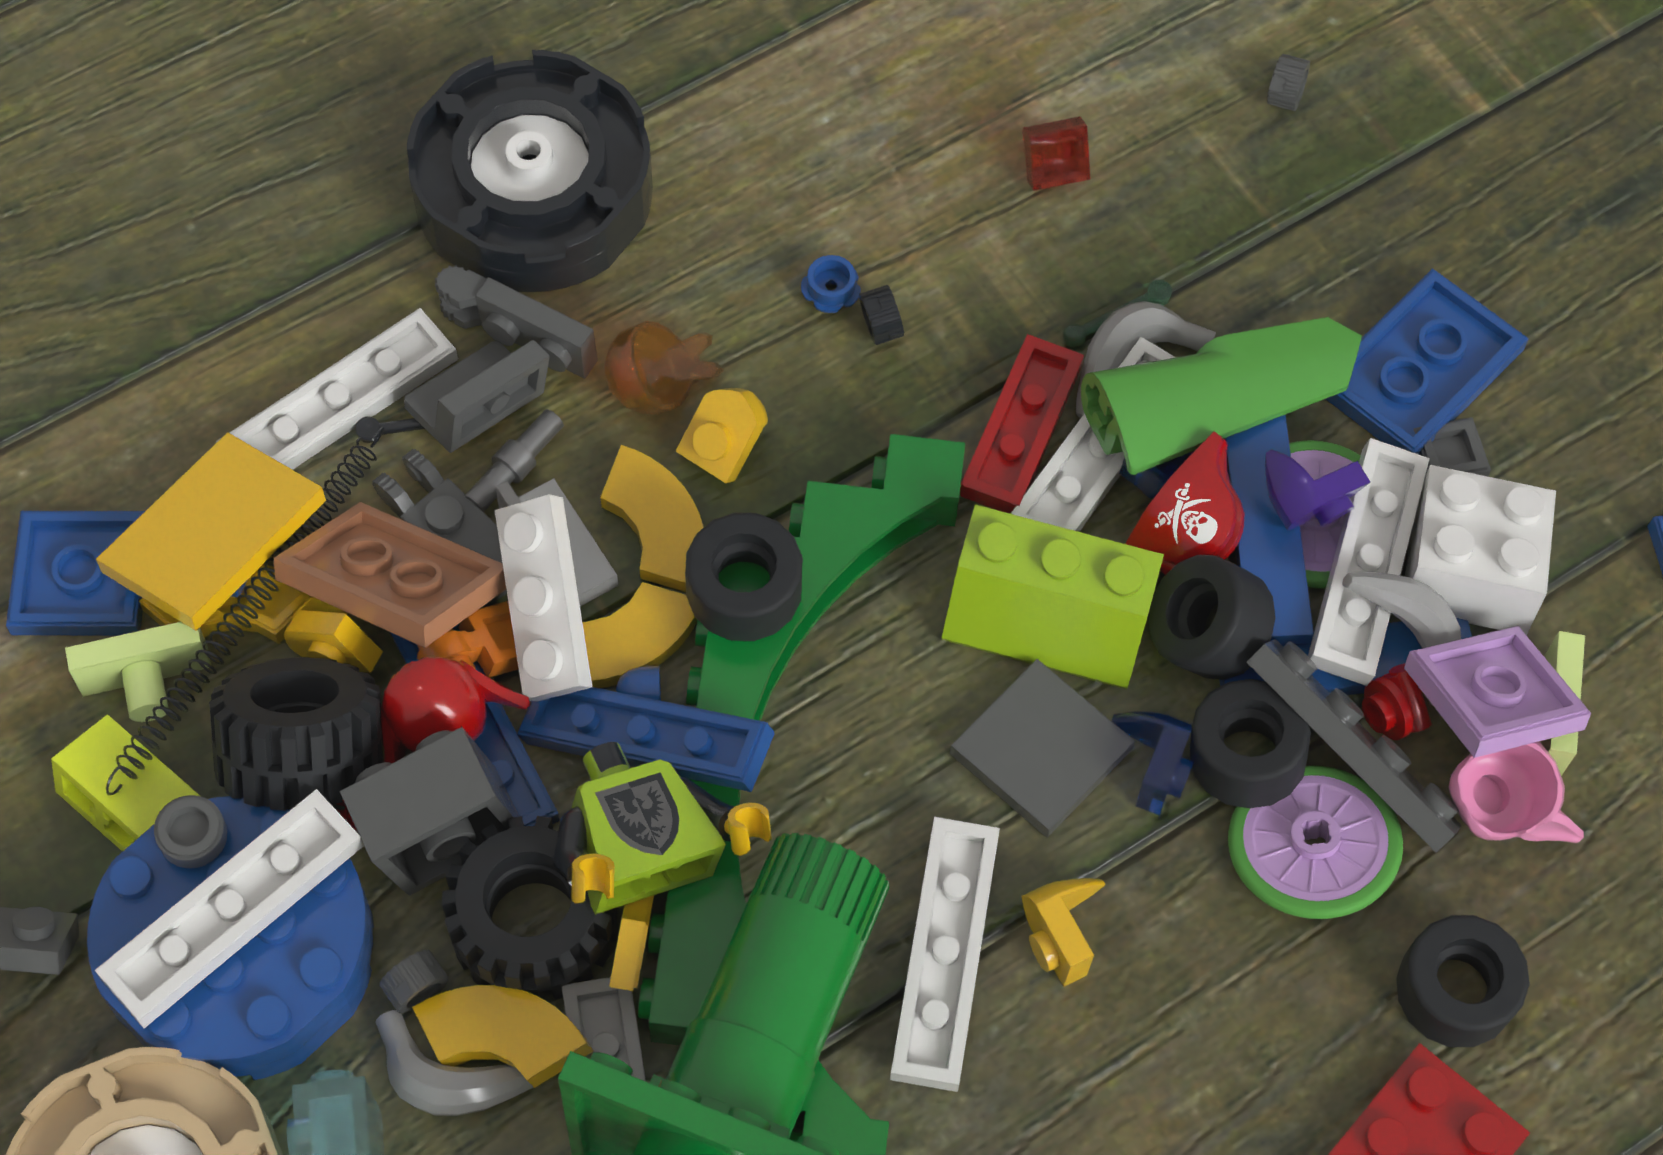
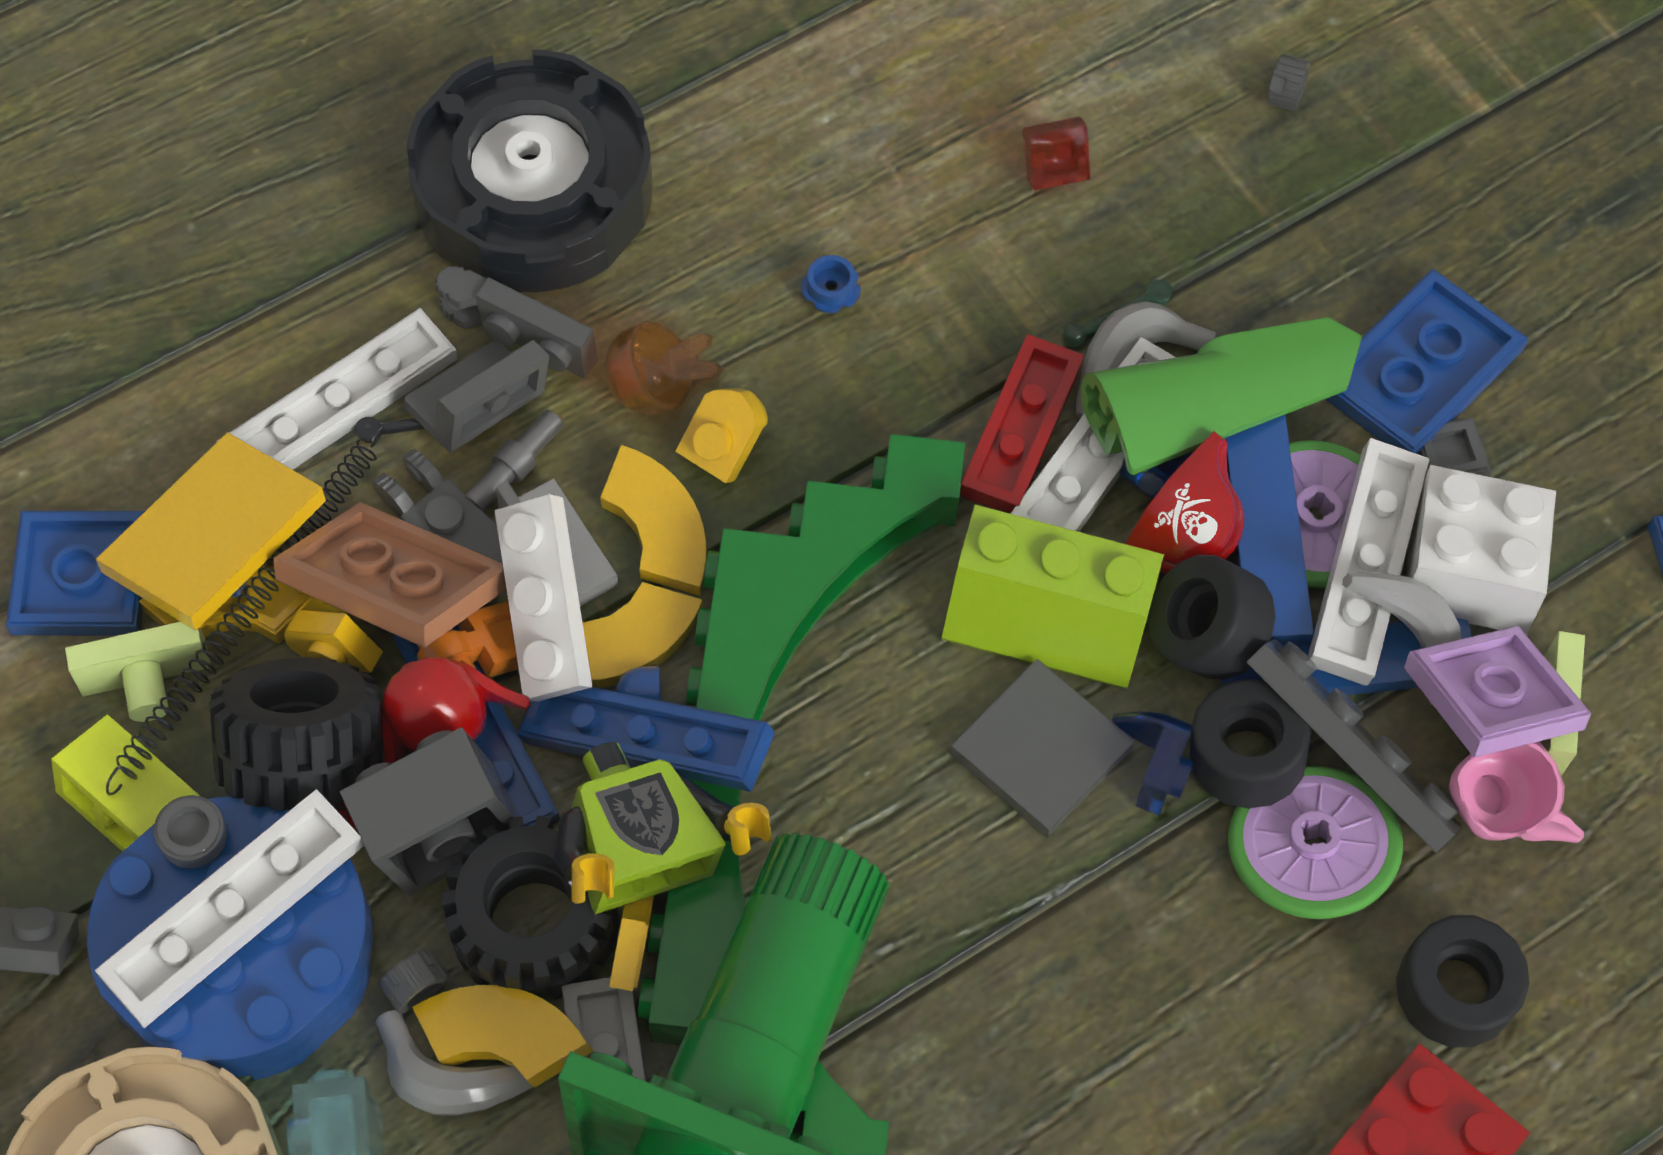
(744, 539): black tyre -> none
(881, 314): black axle -> none
(945, 955): white plate -> none
(1055, 934): yellow plate -> none
(1302, 499): dark purple plate -> none
(1395, 705): red plate -> none

